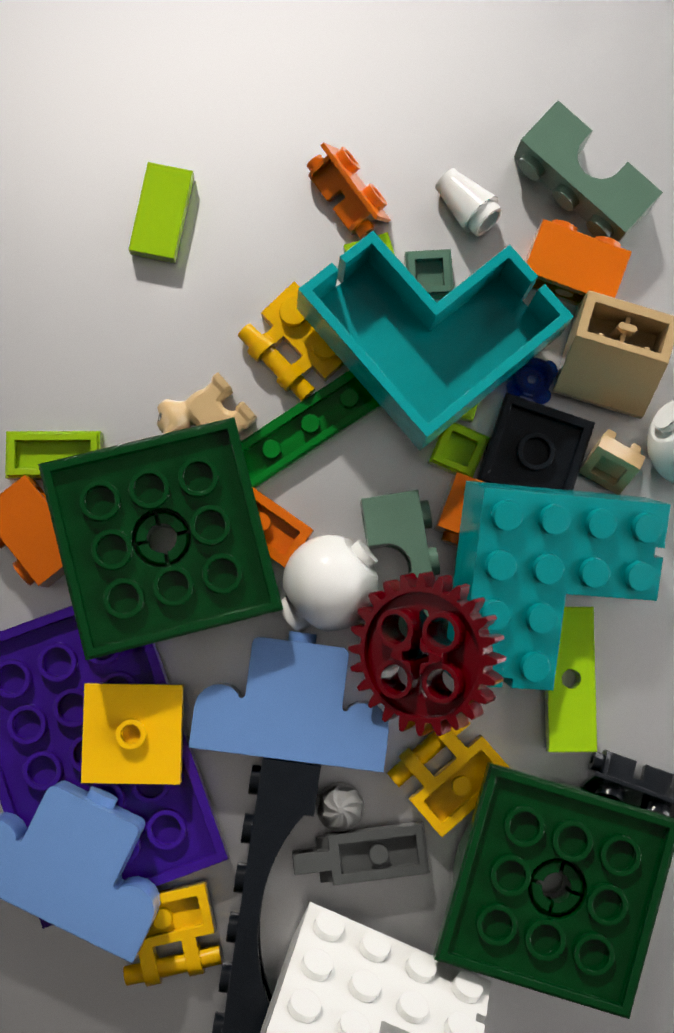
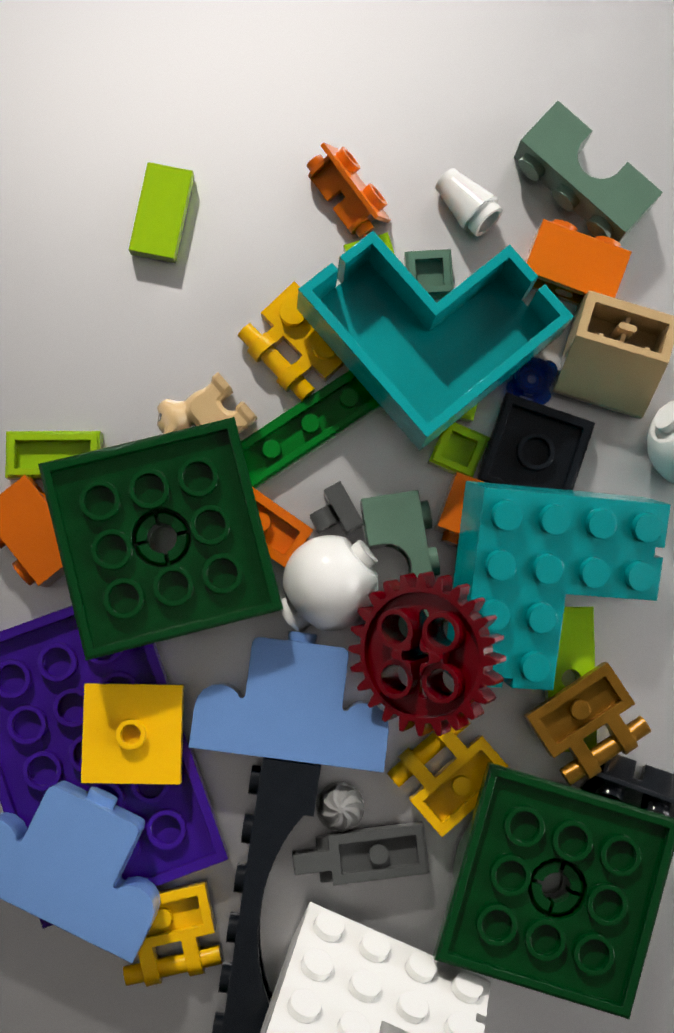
(339, 510): none -> dark grey tile
(579, 711): none -> pearl gold plate
(612, 463): tile -> none

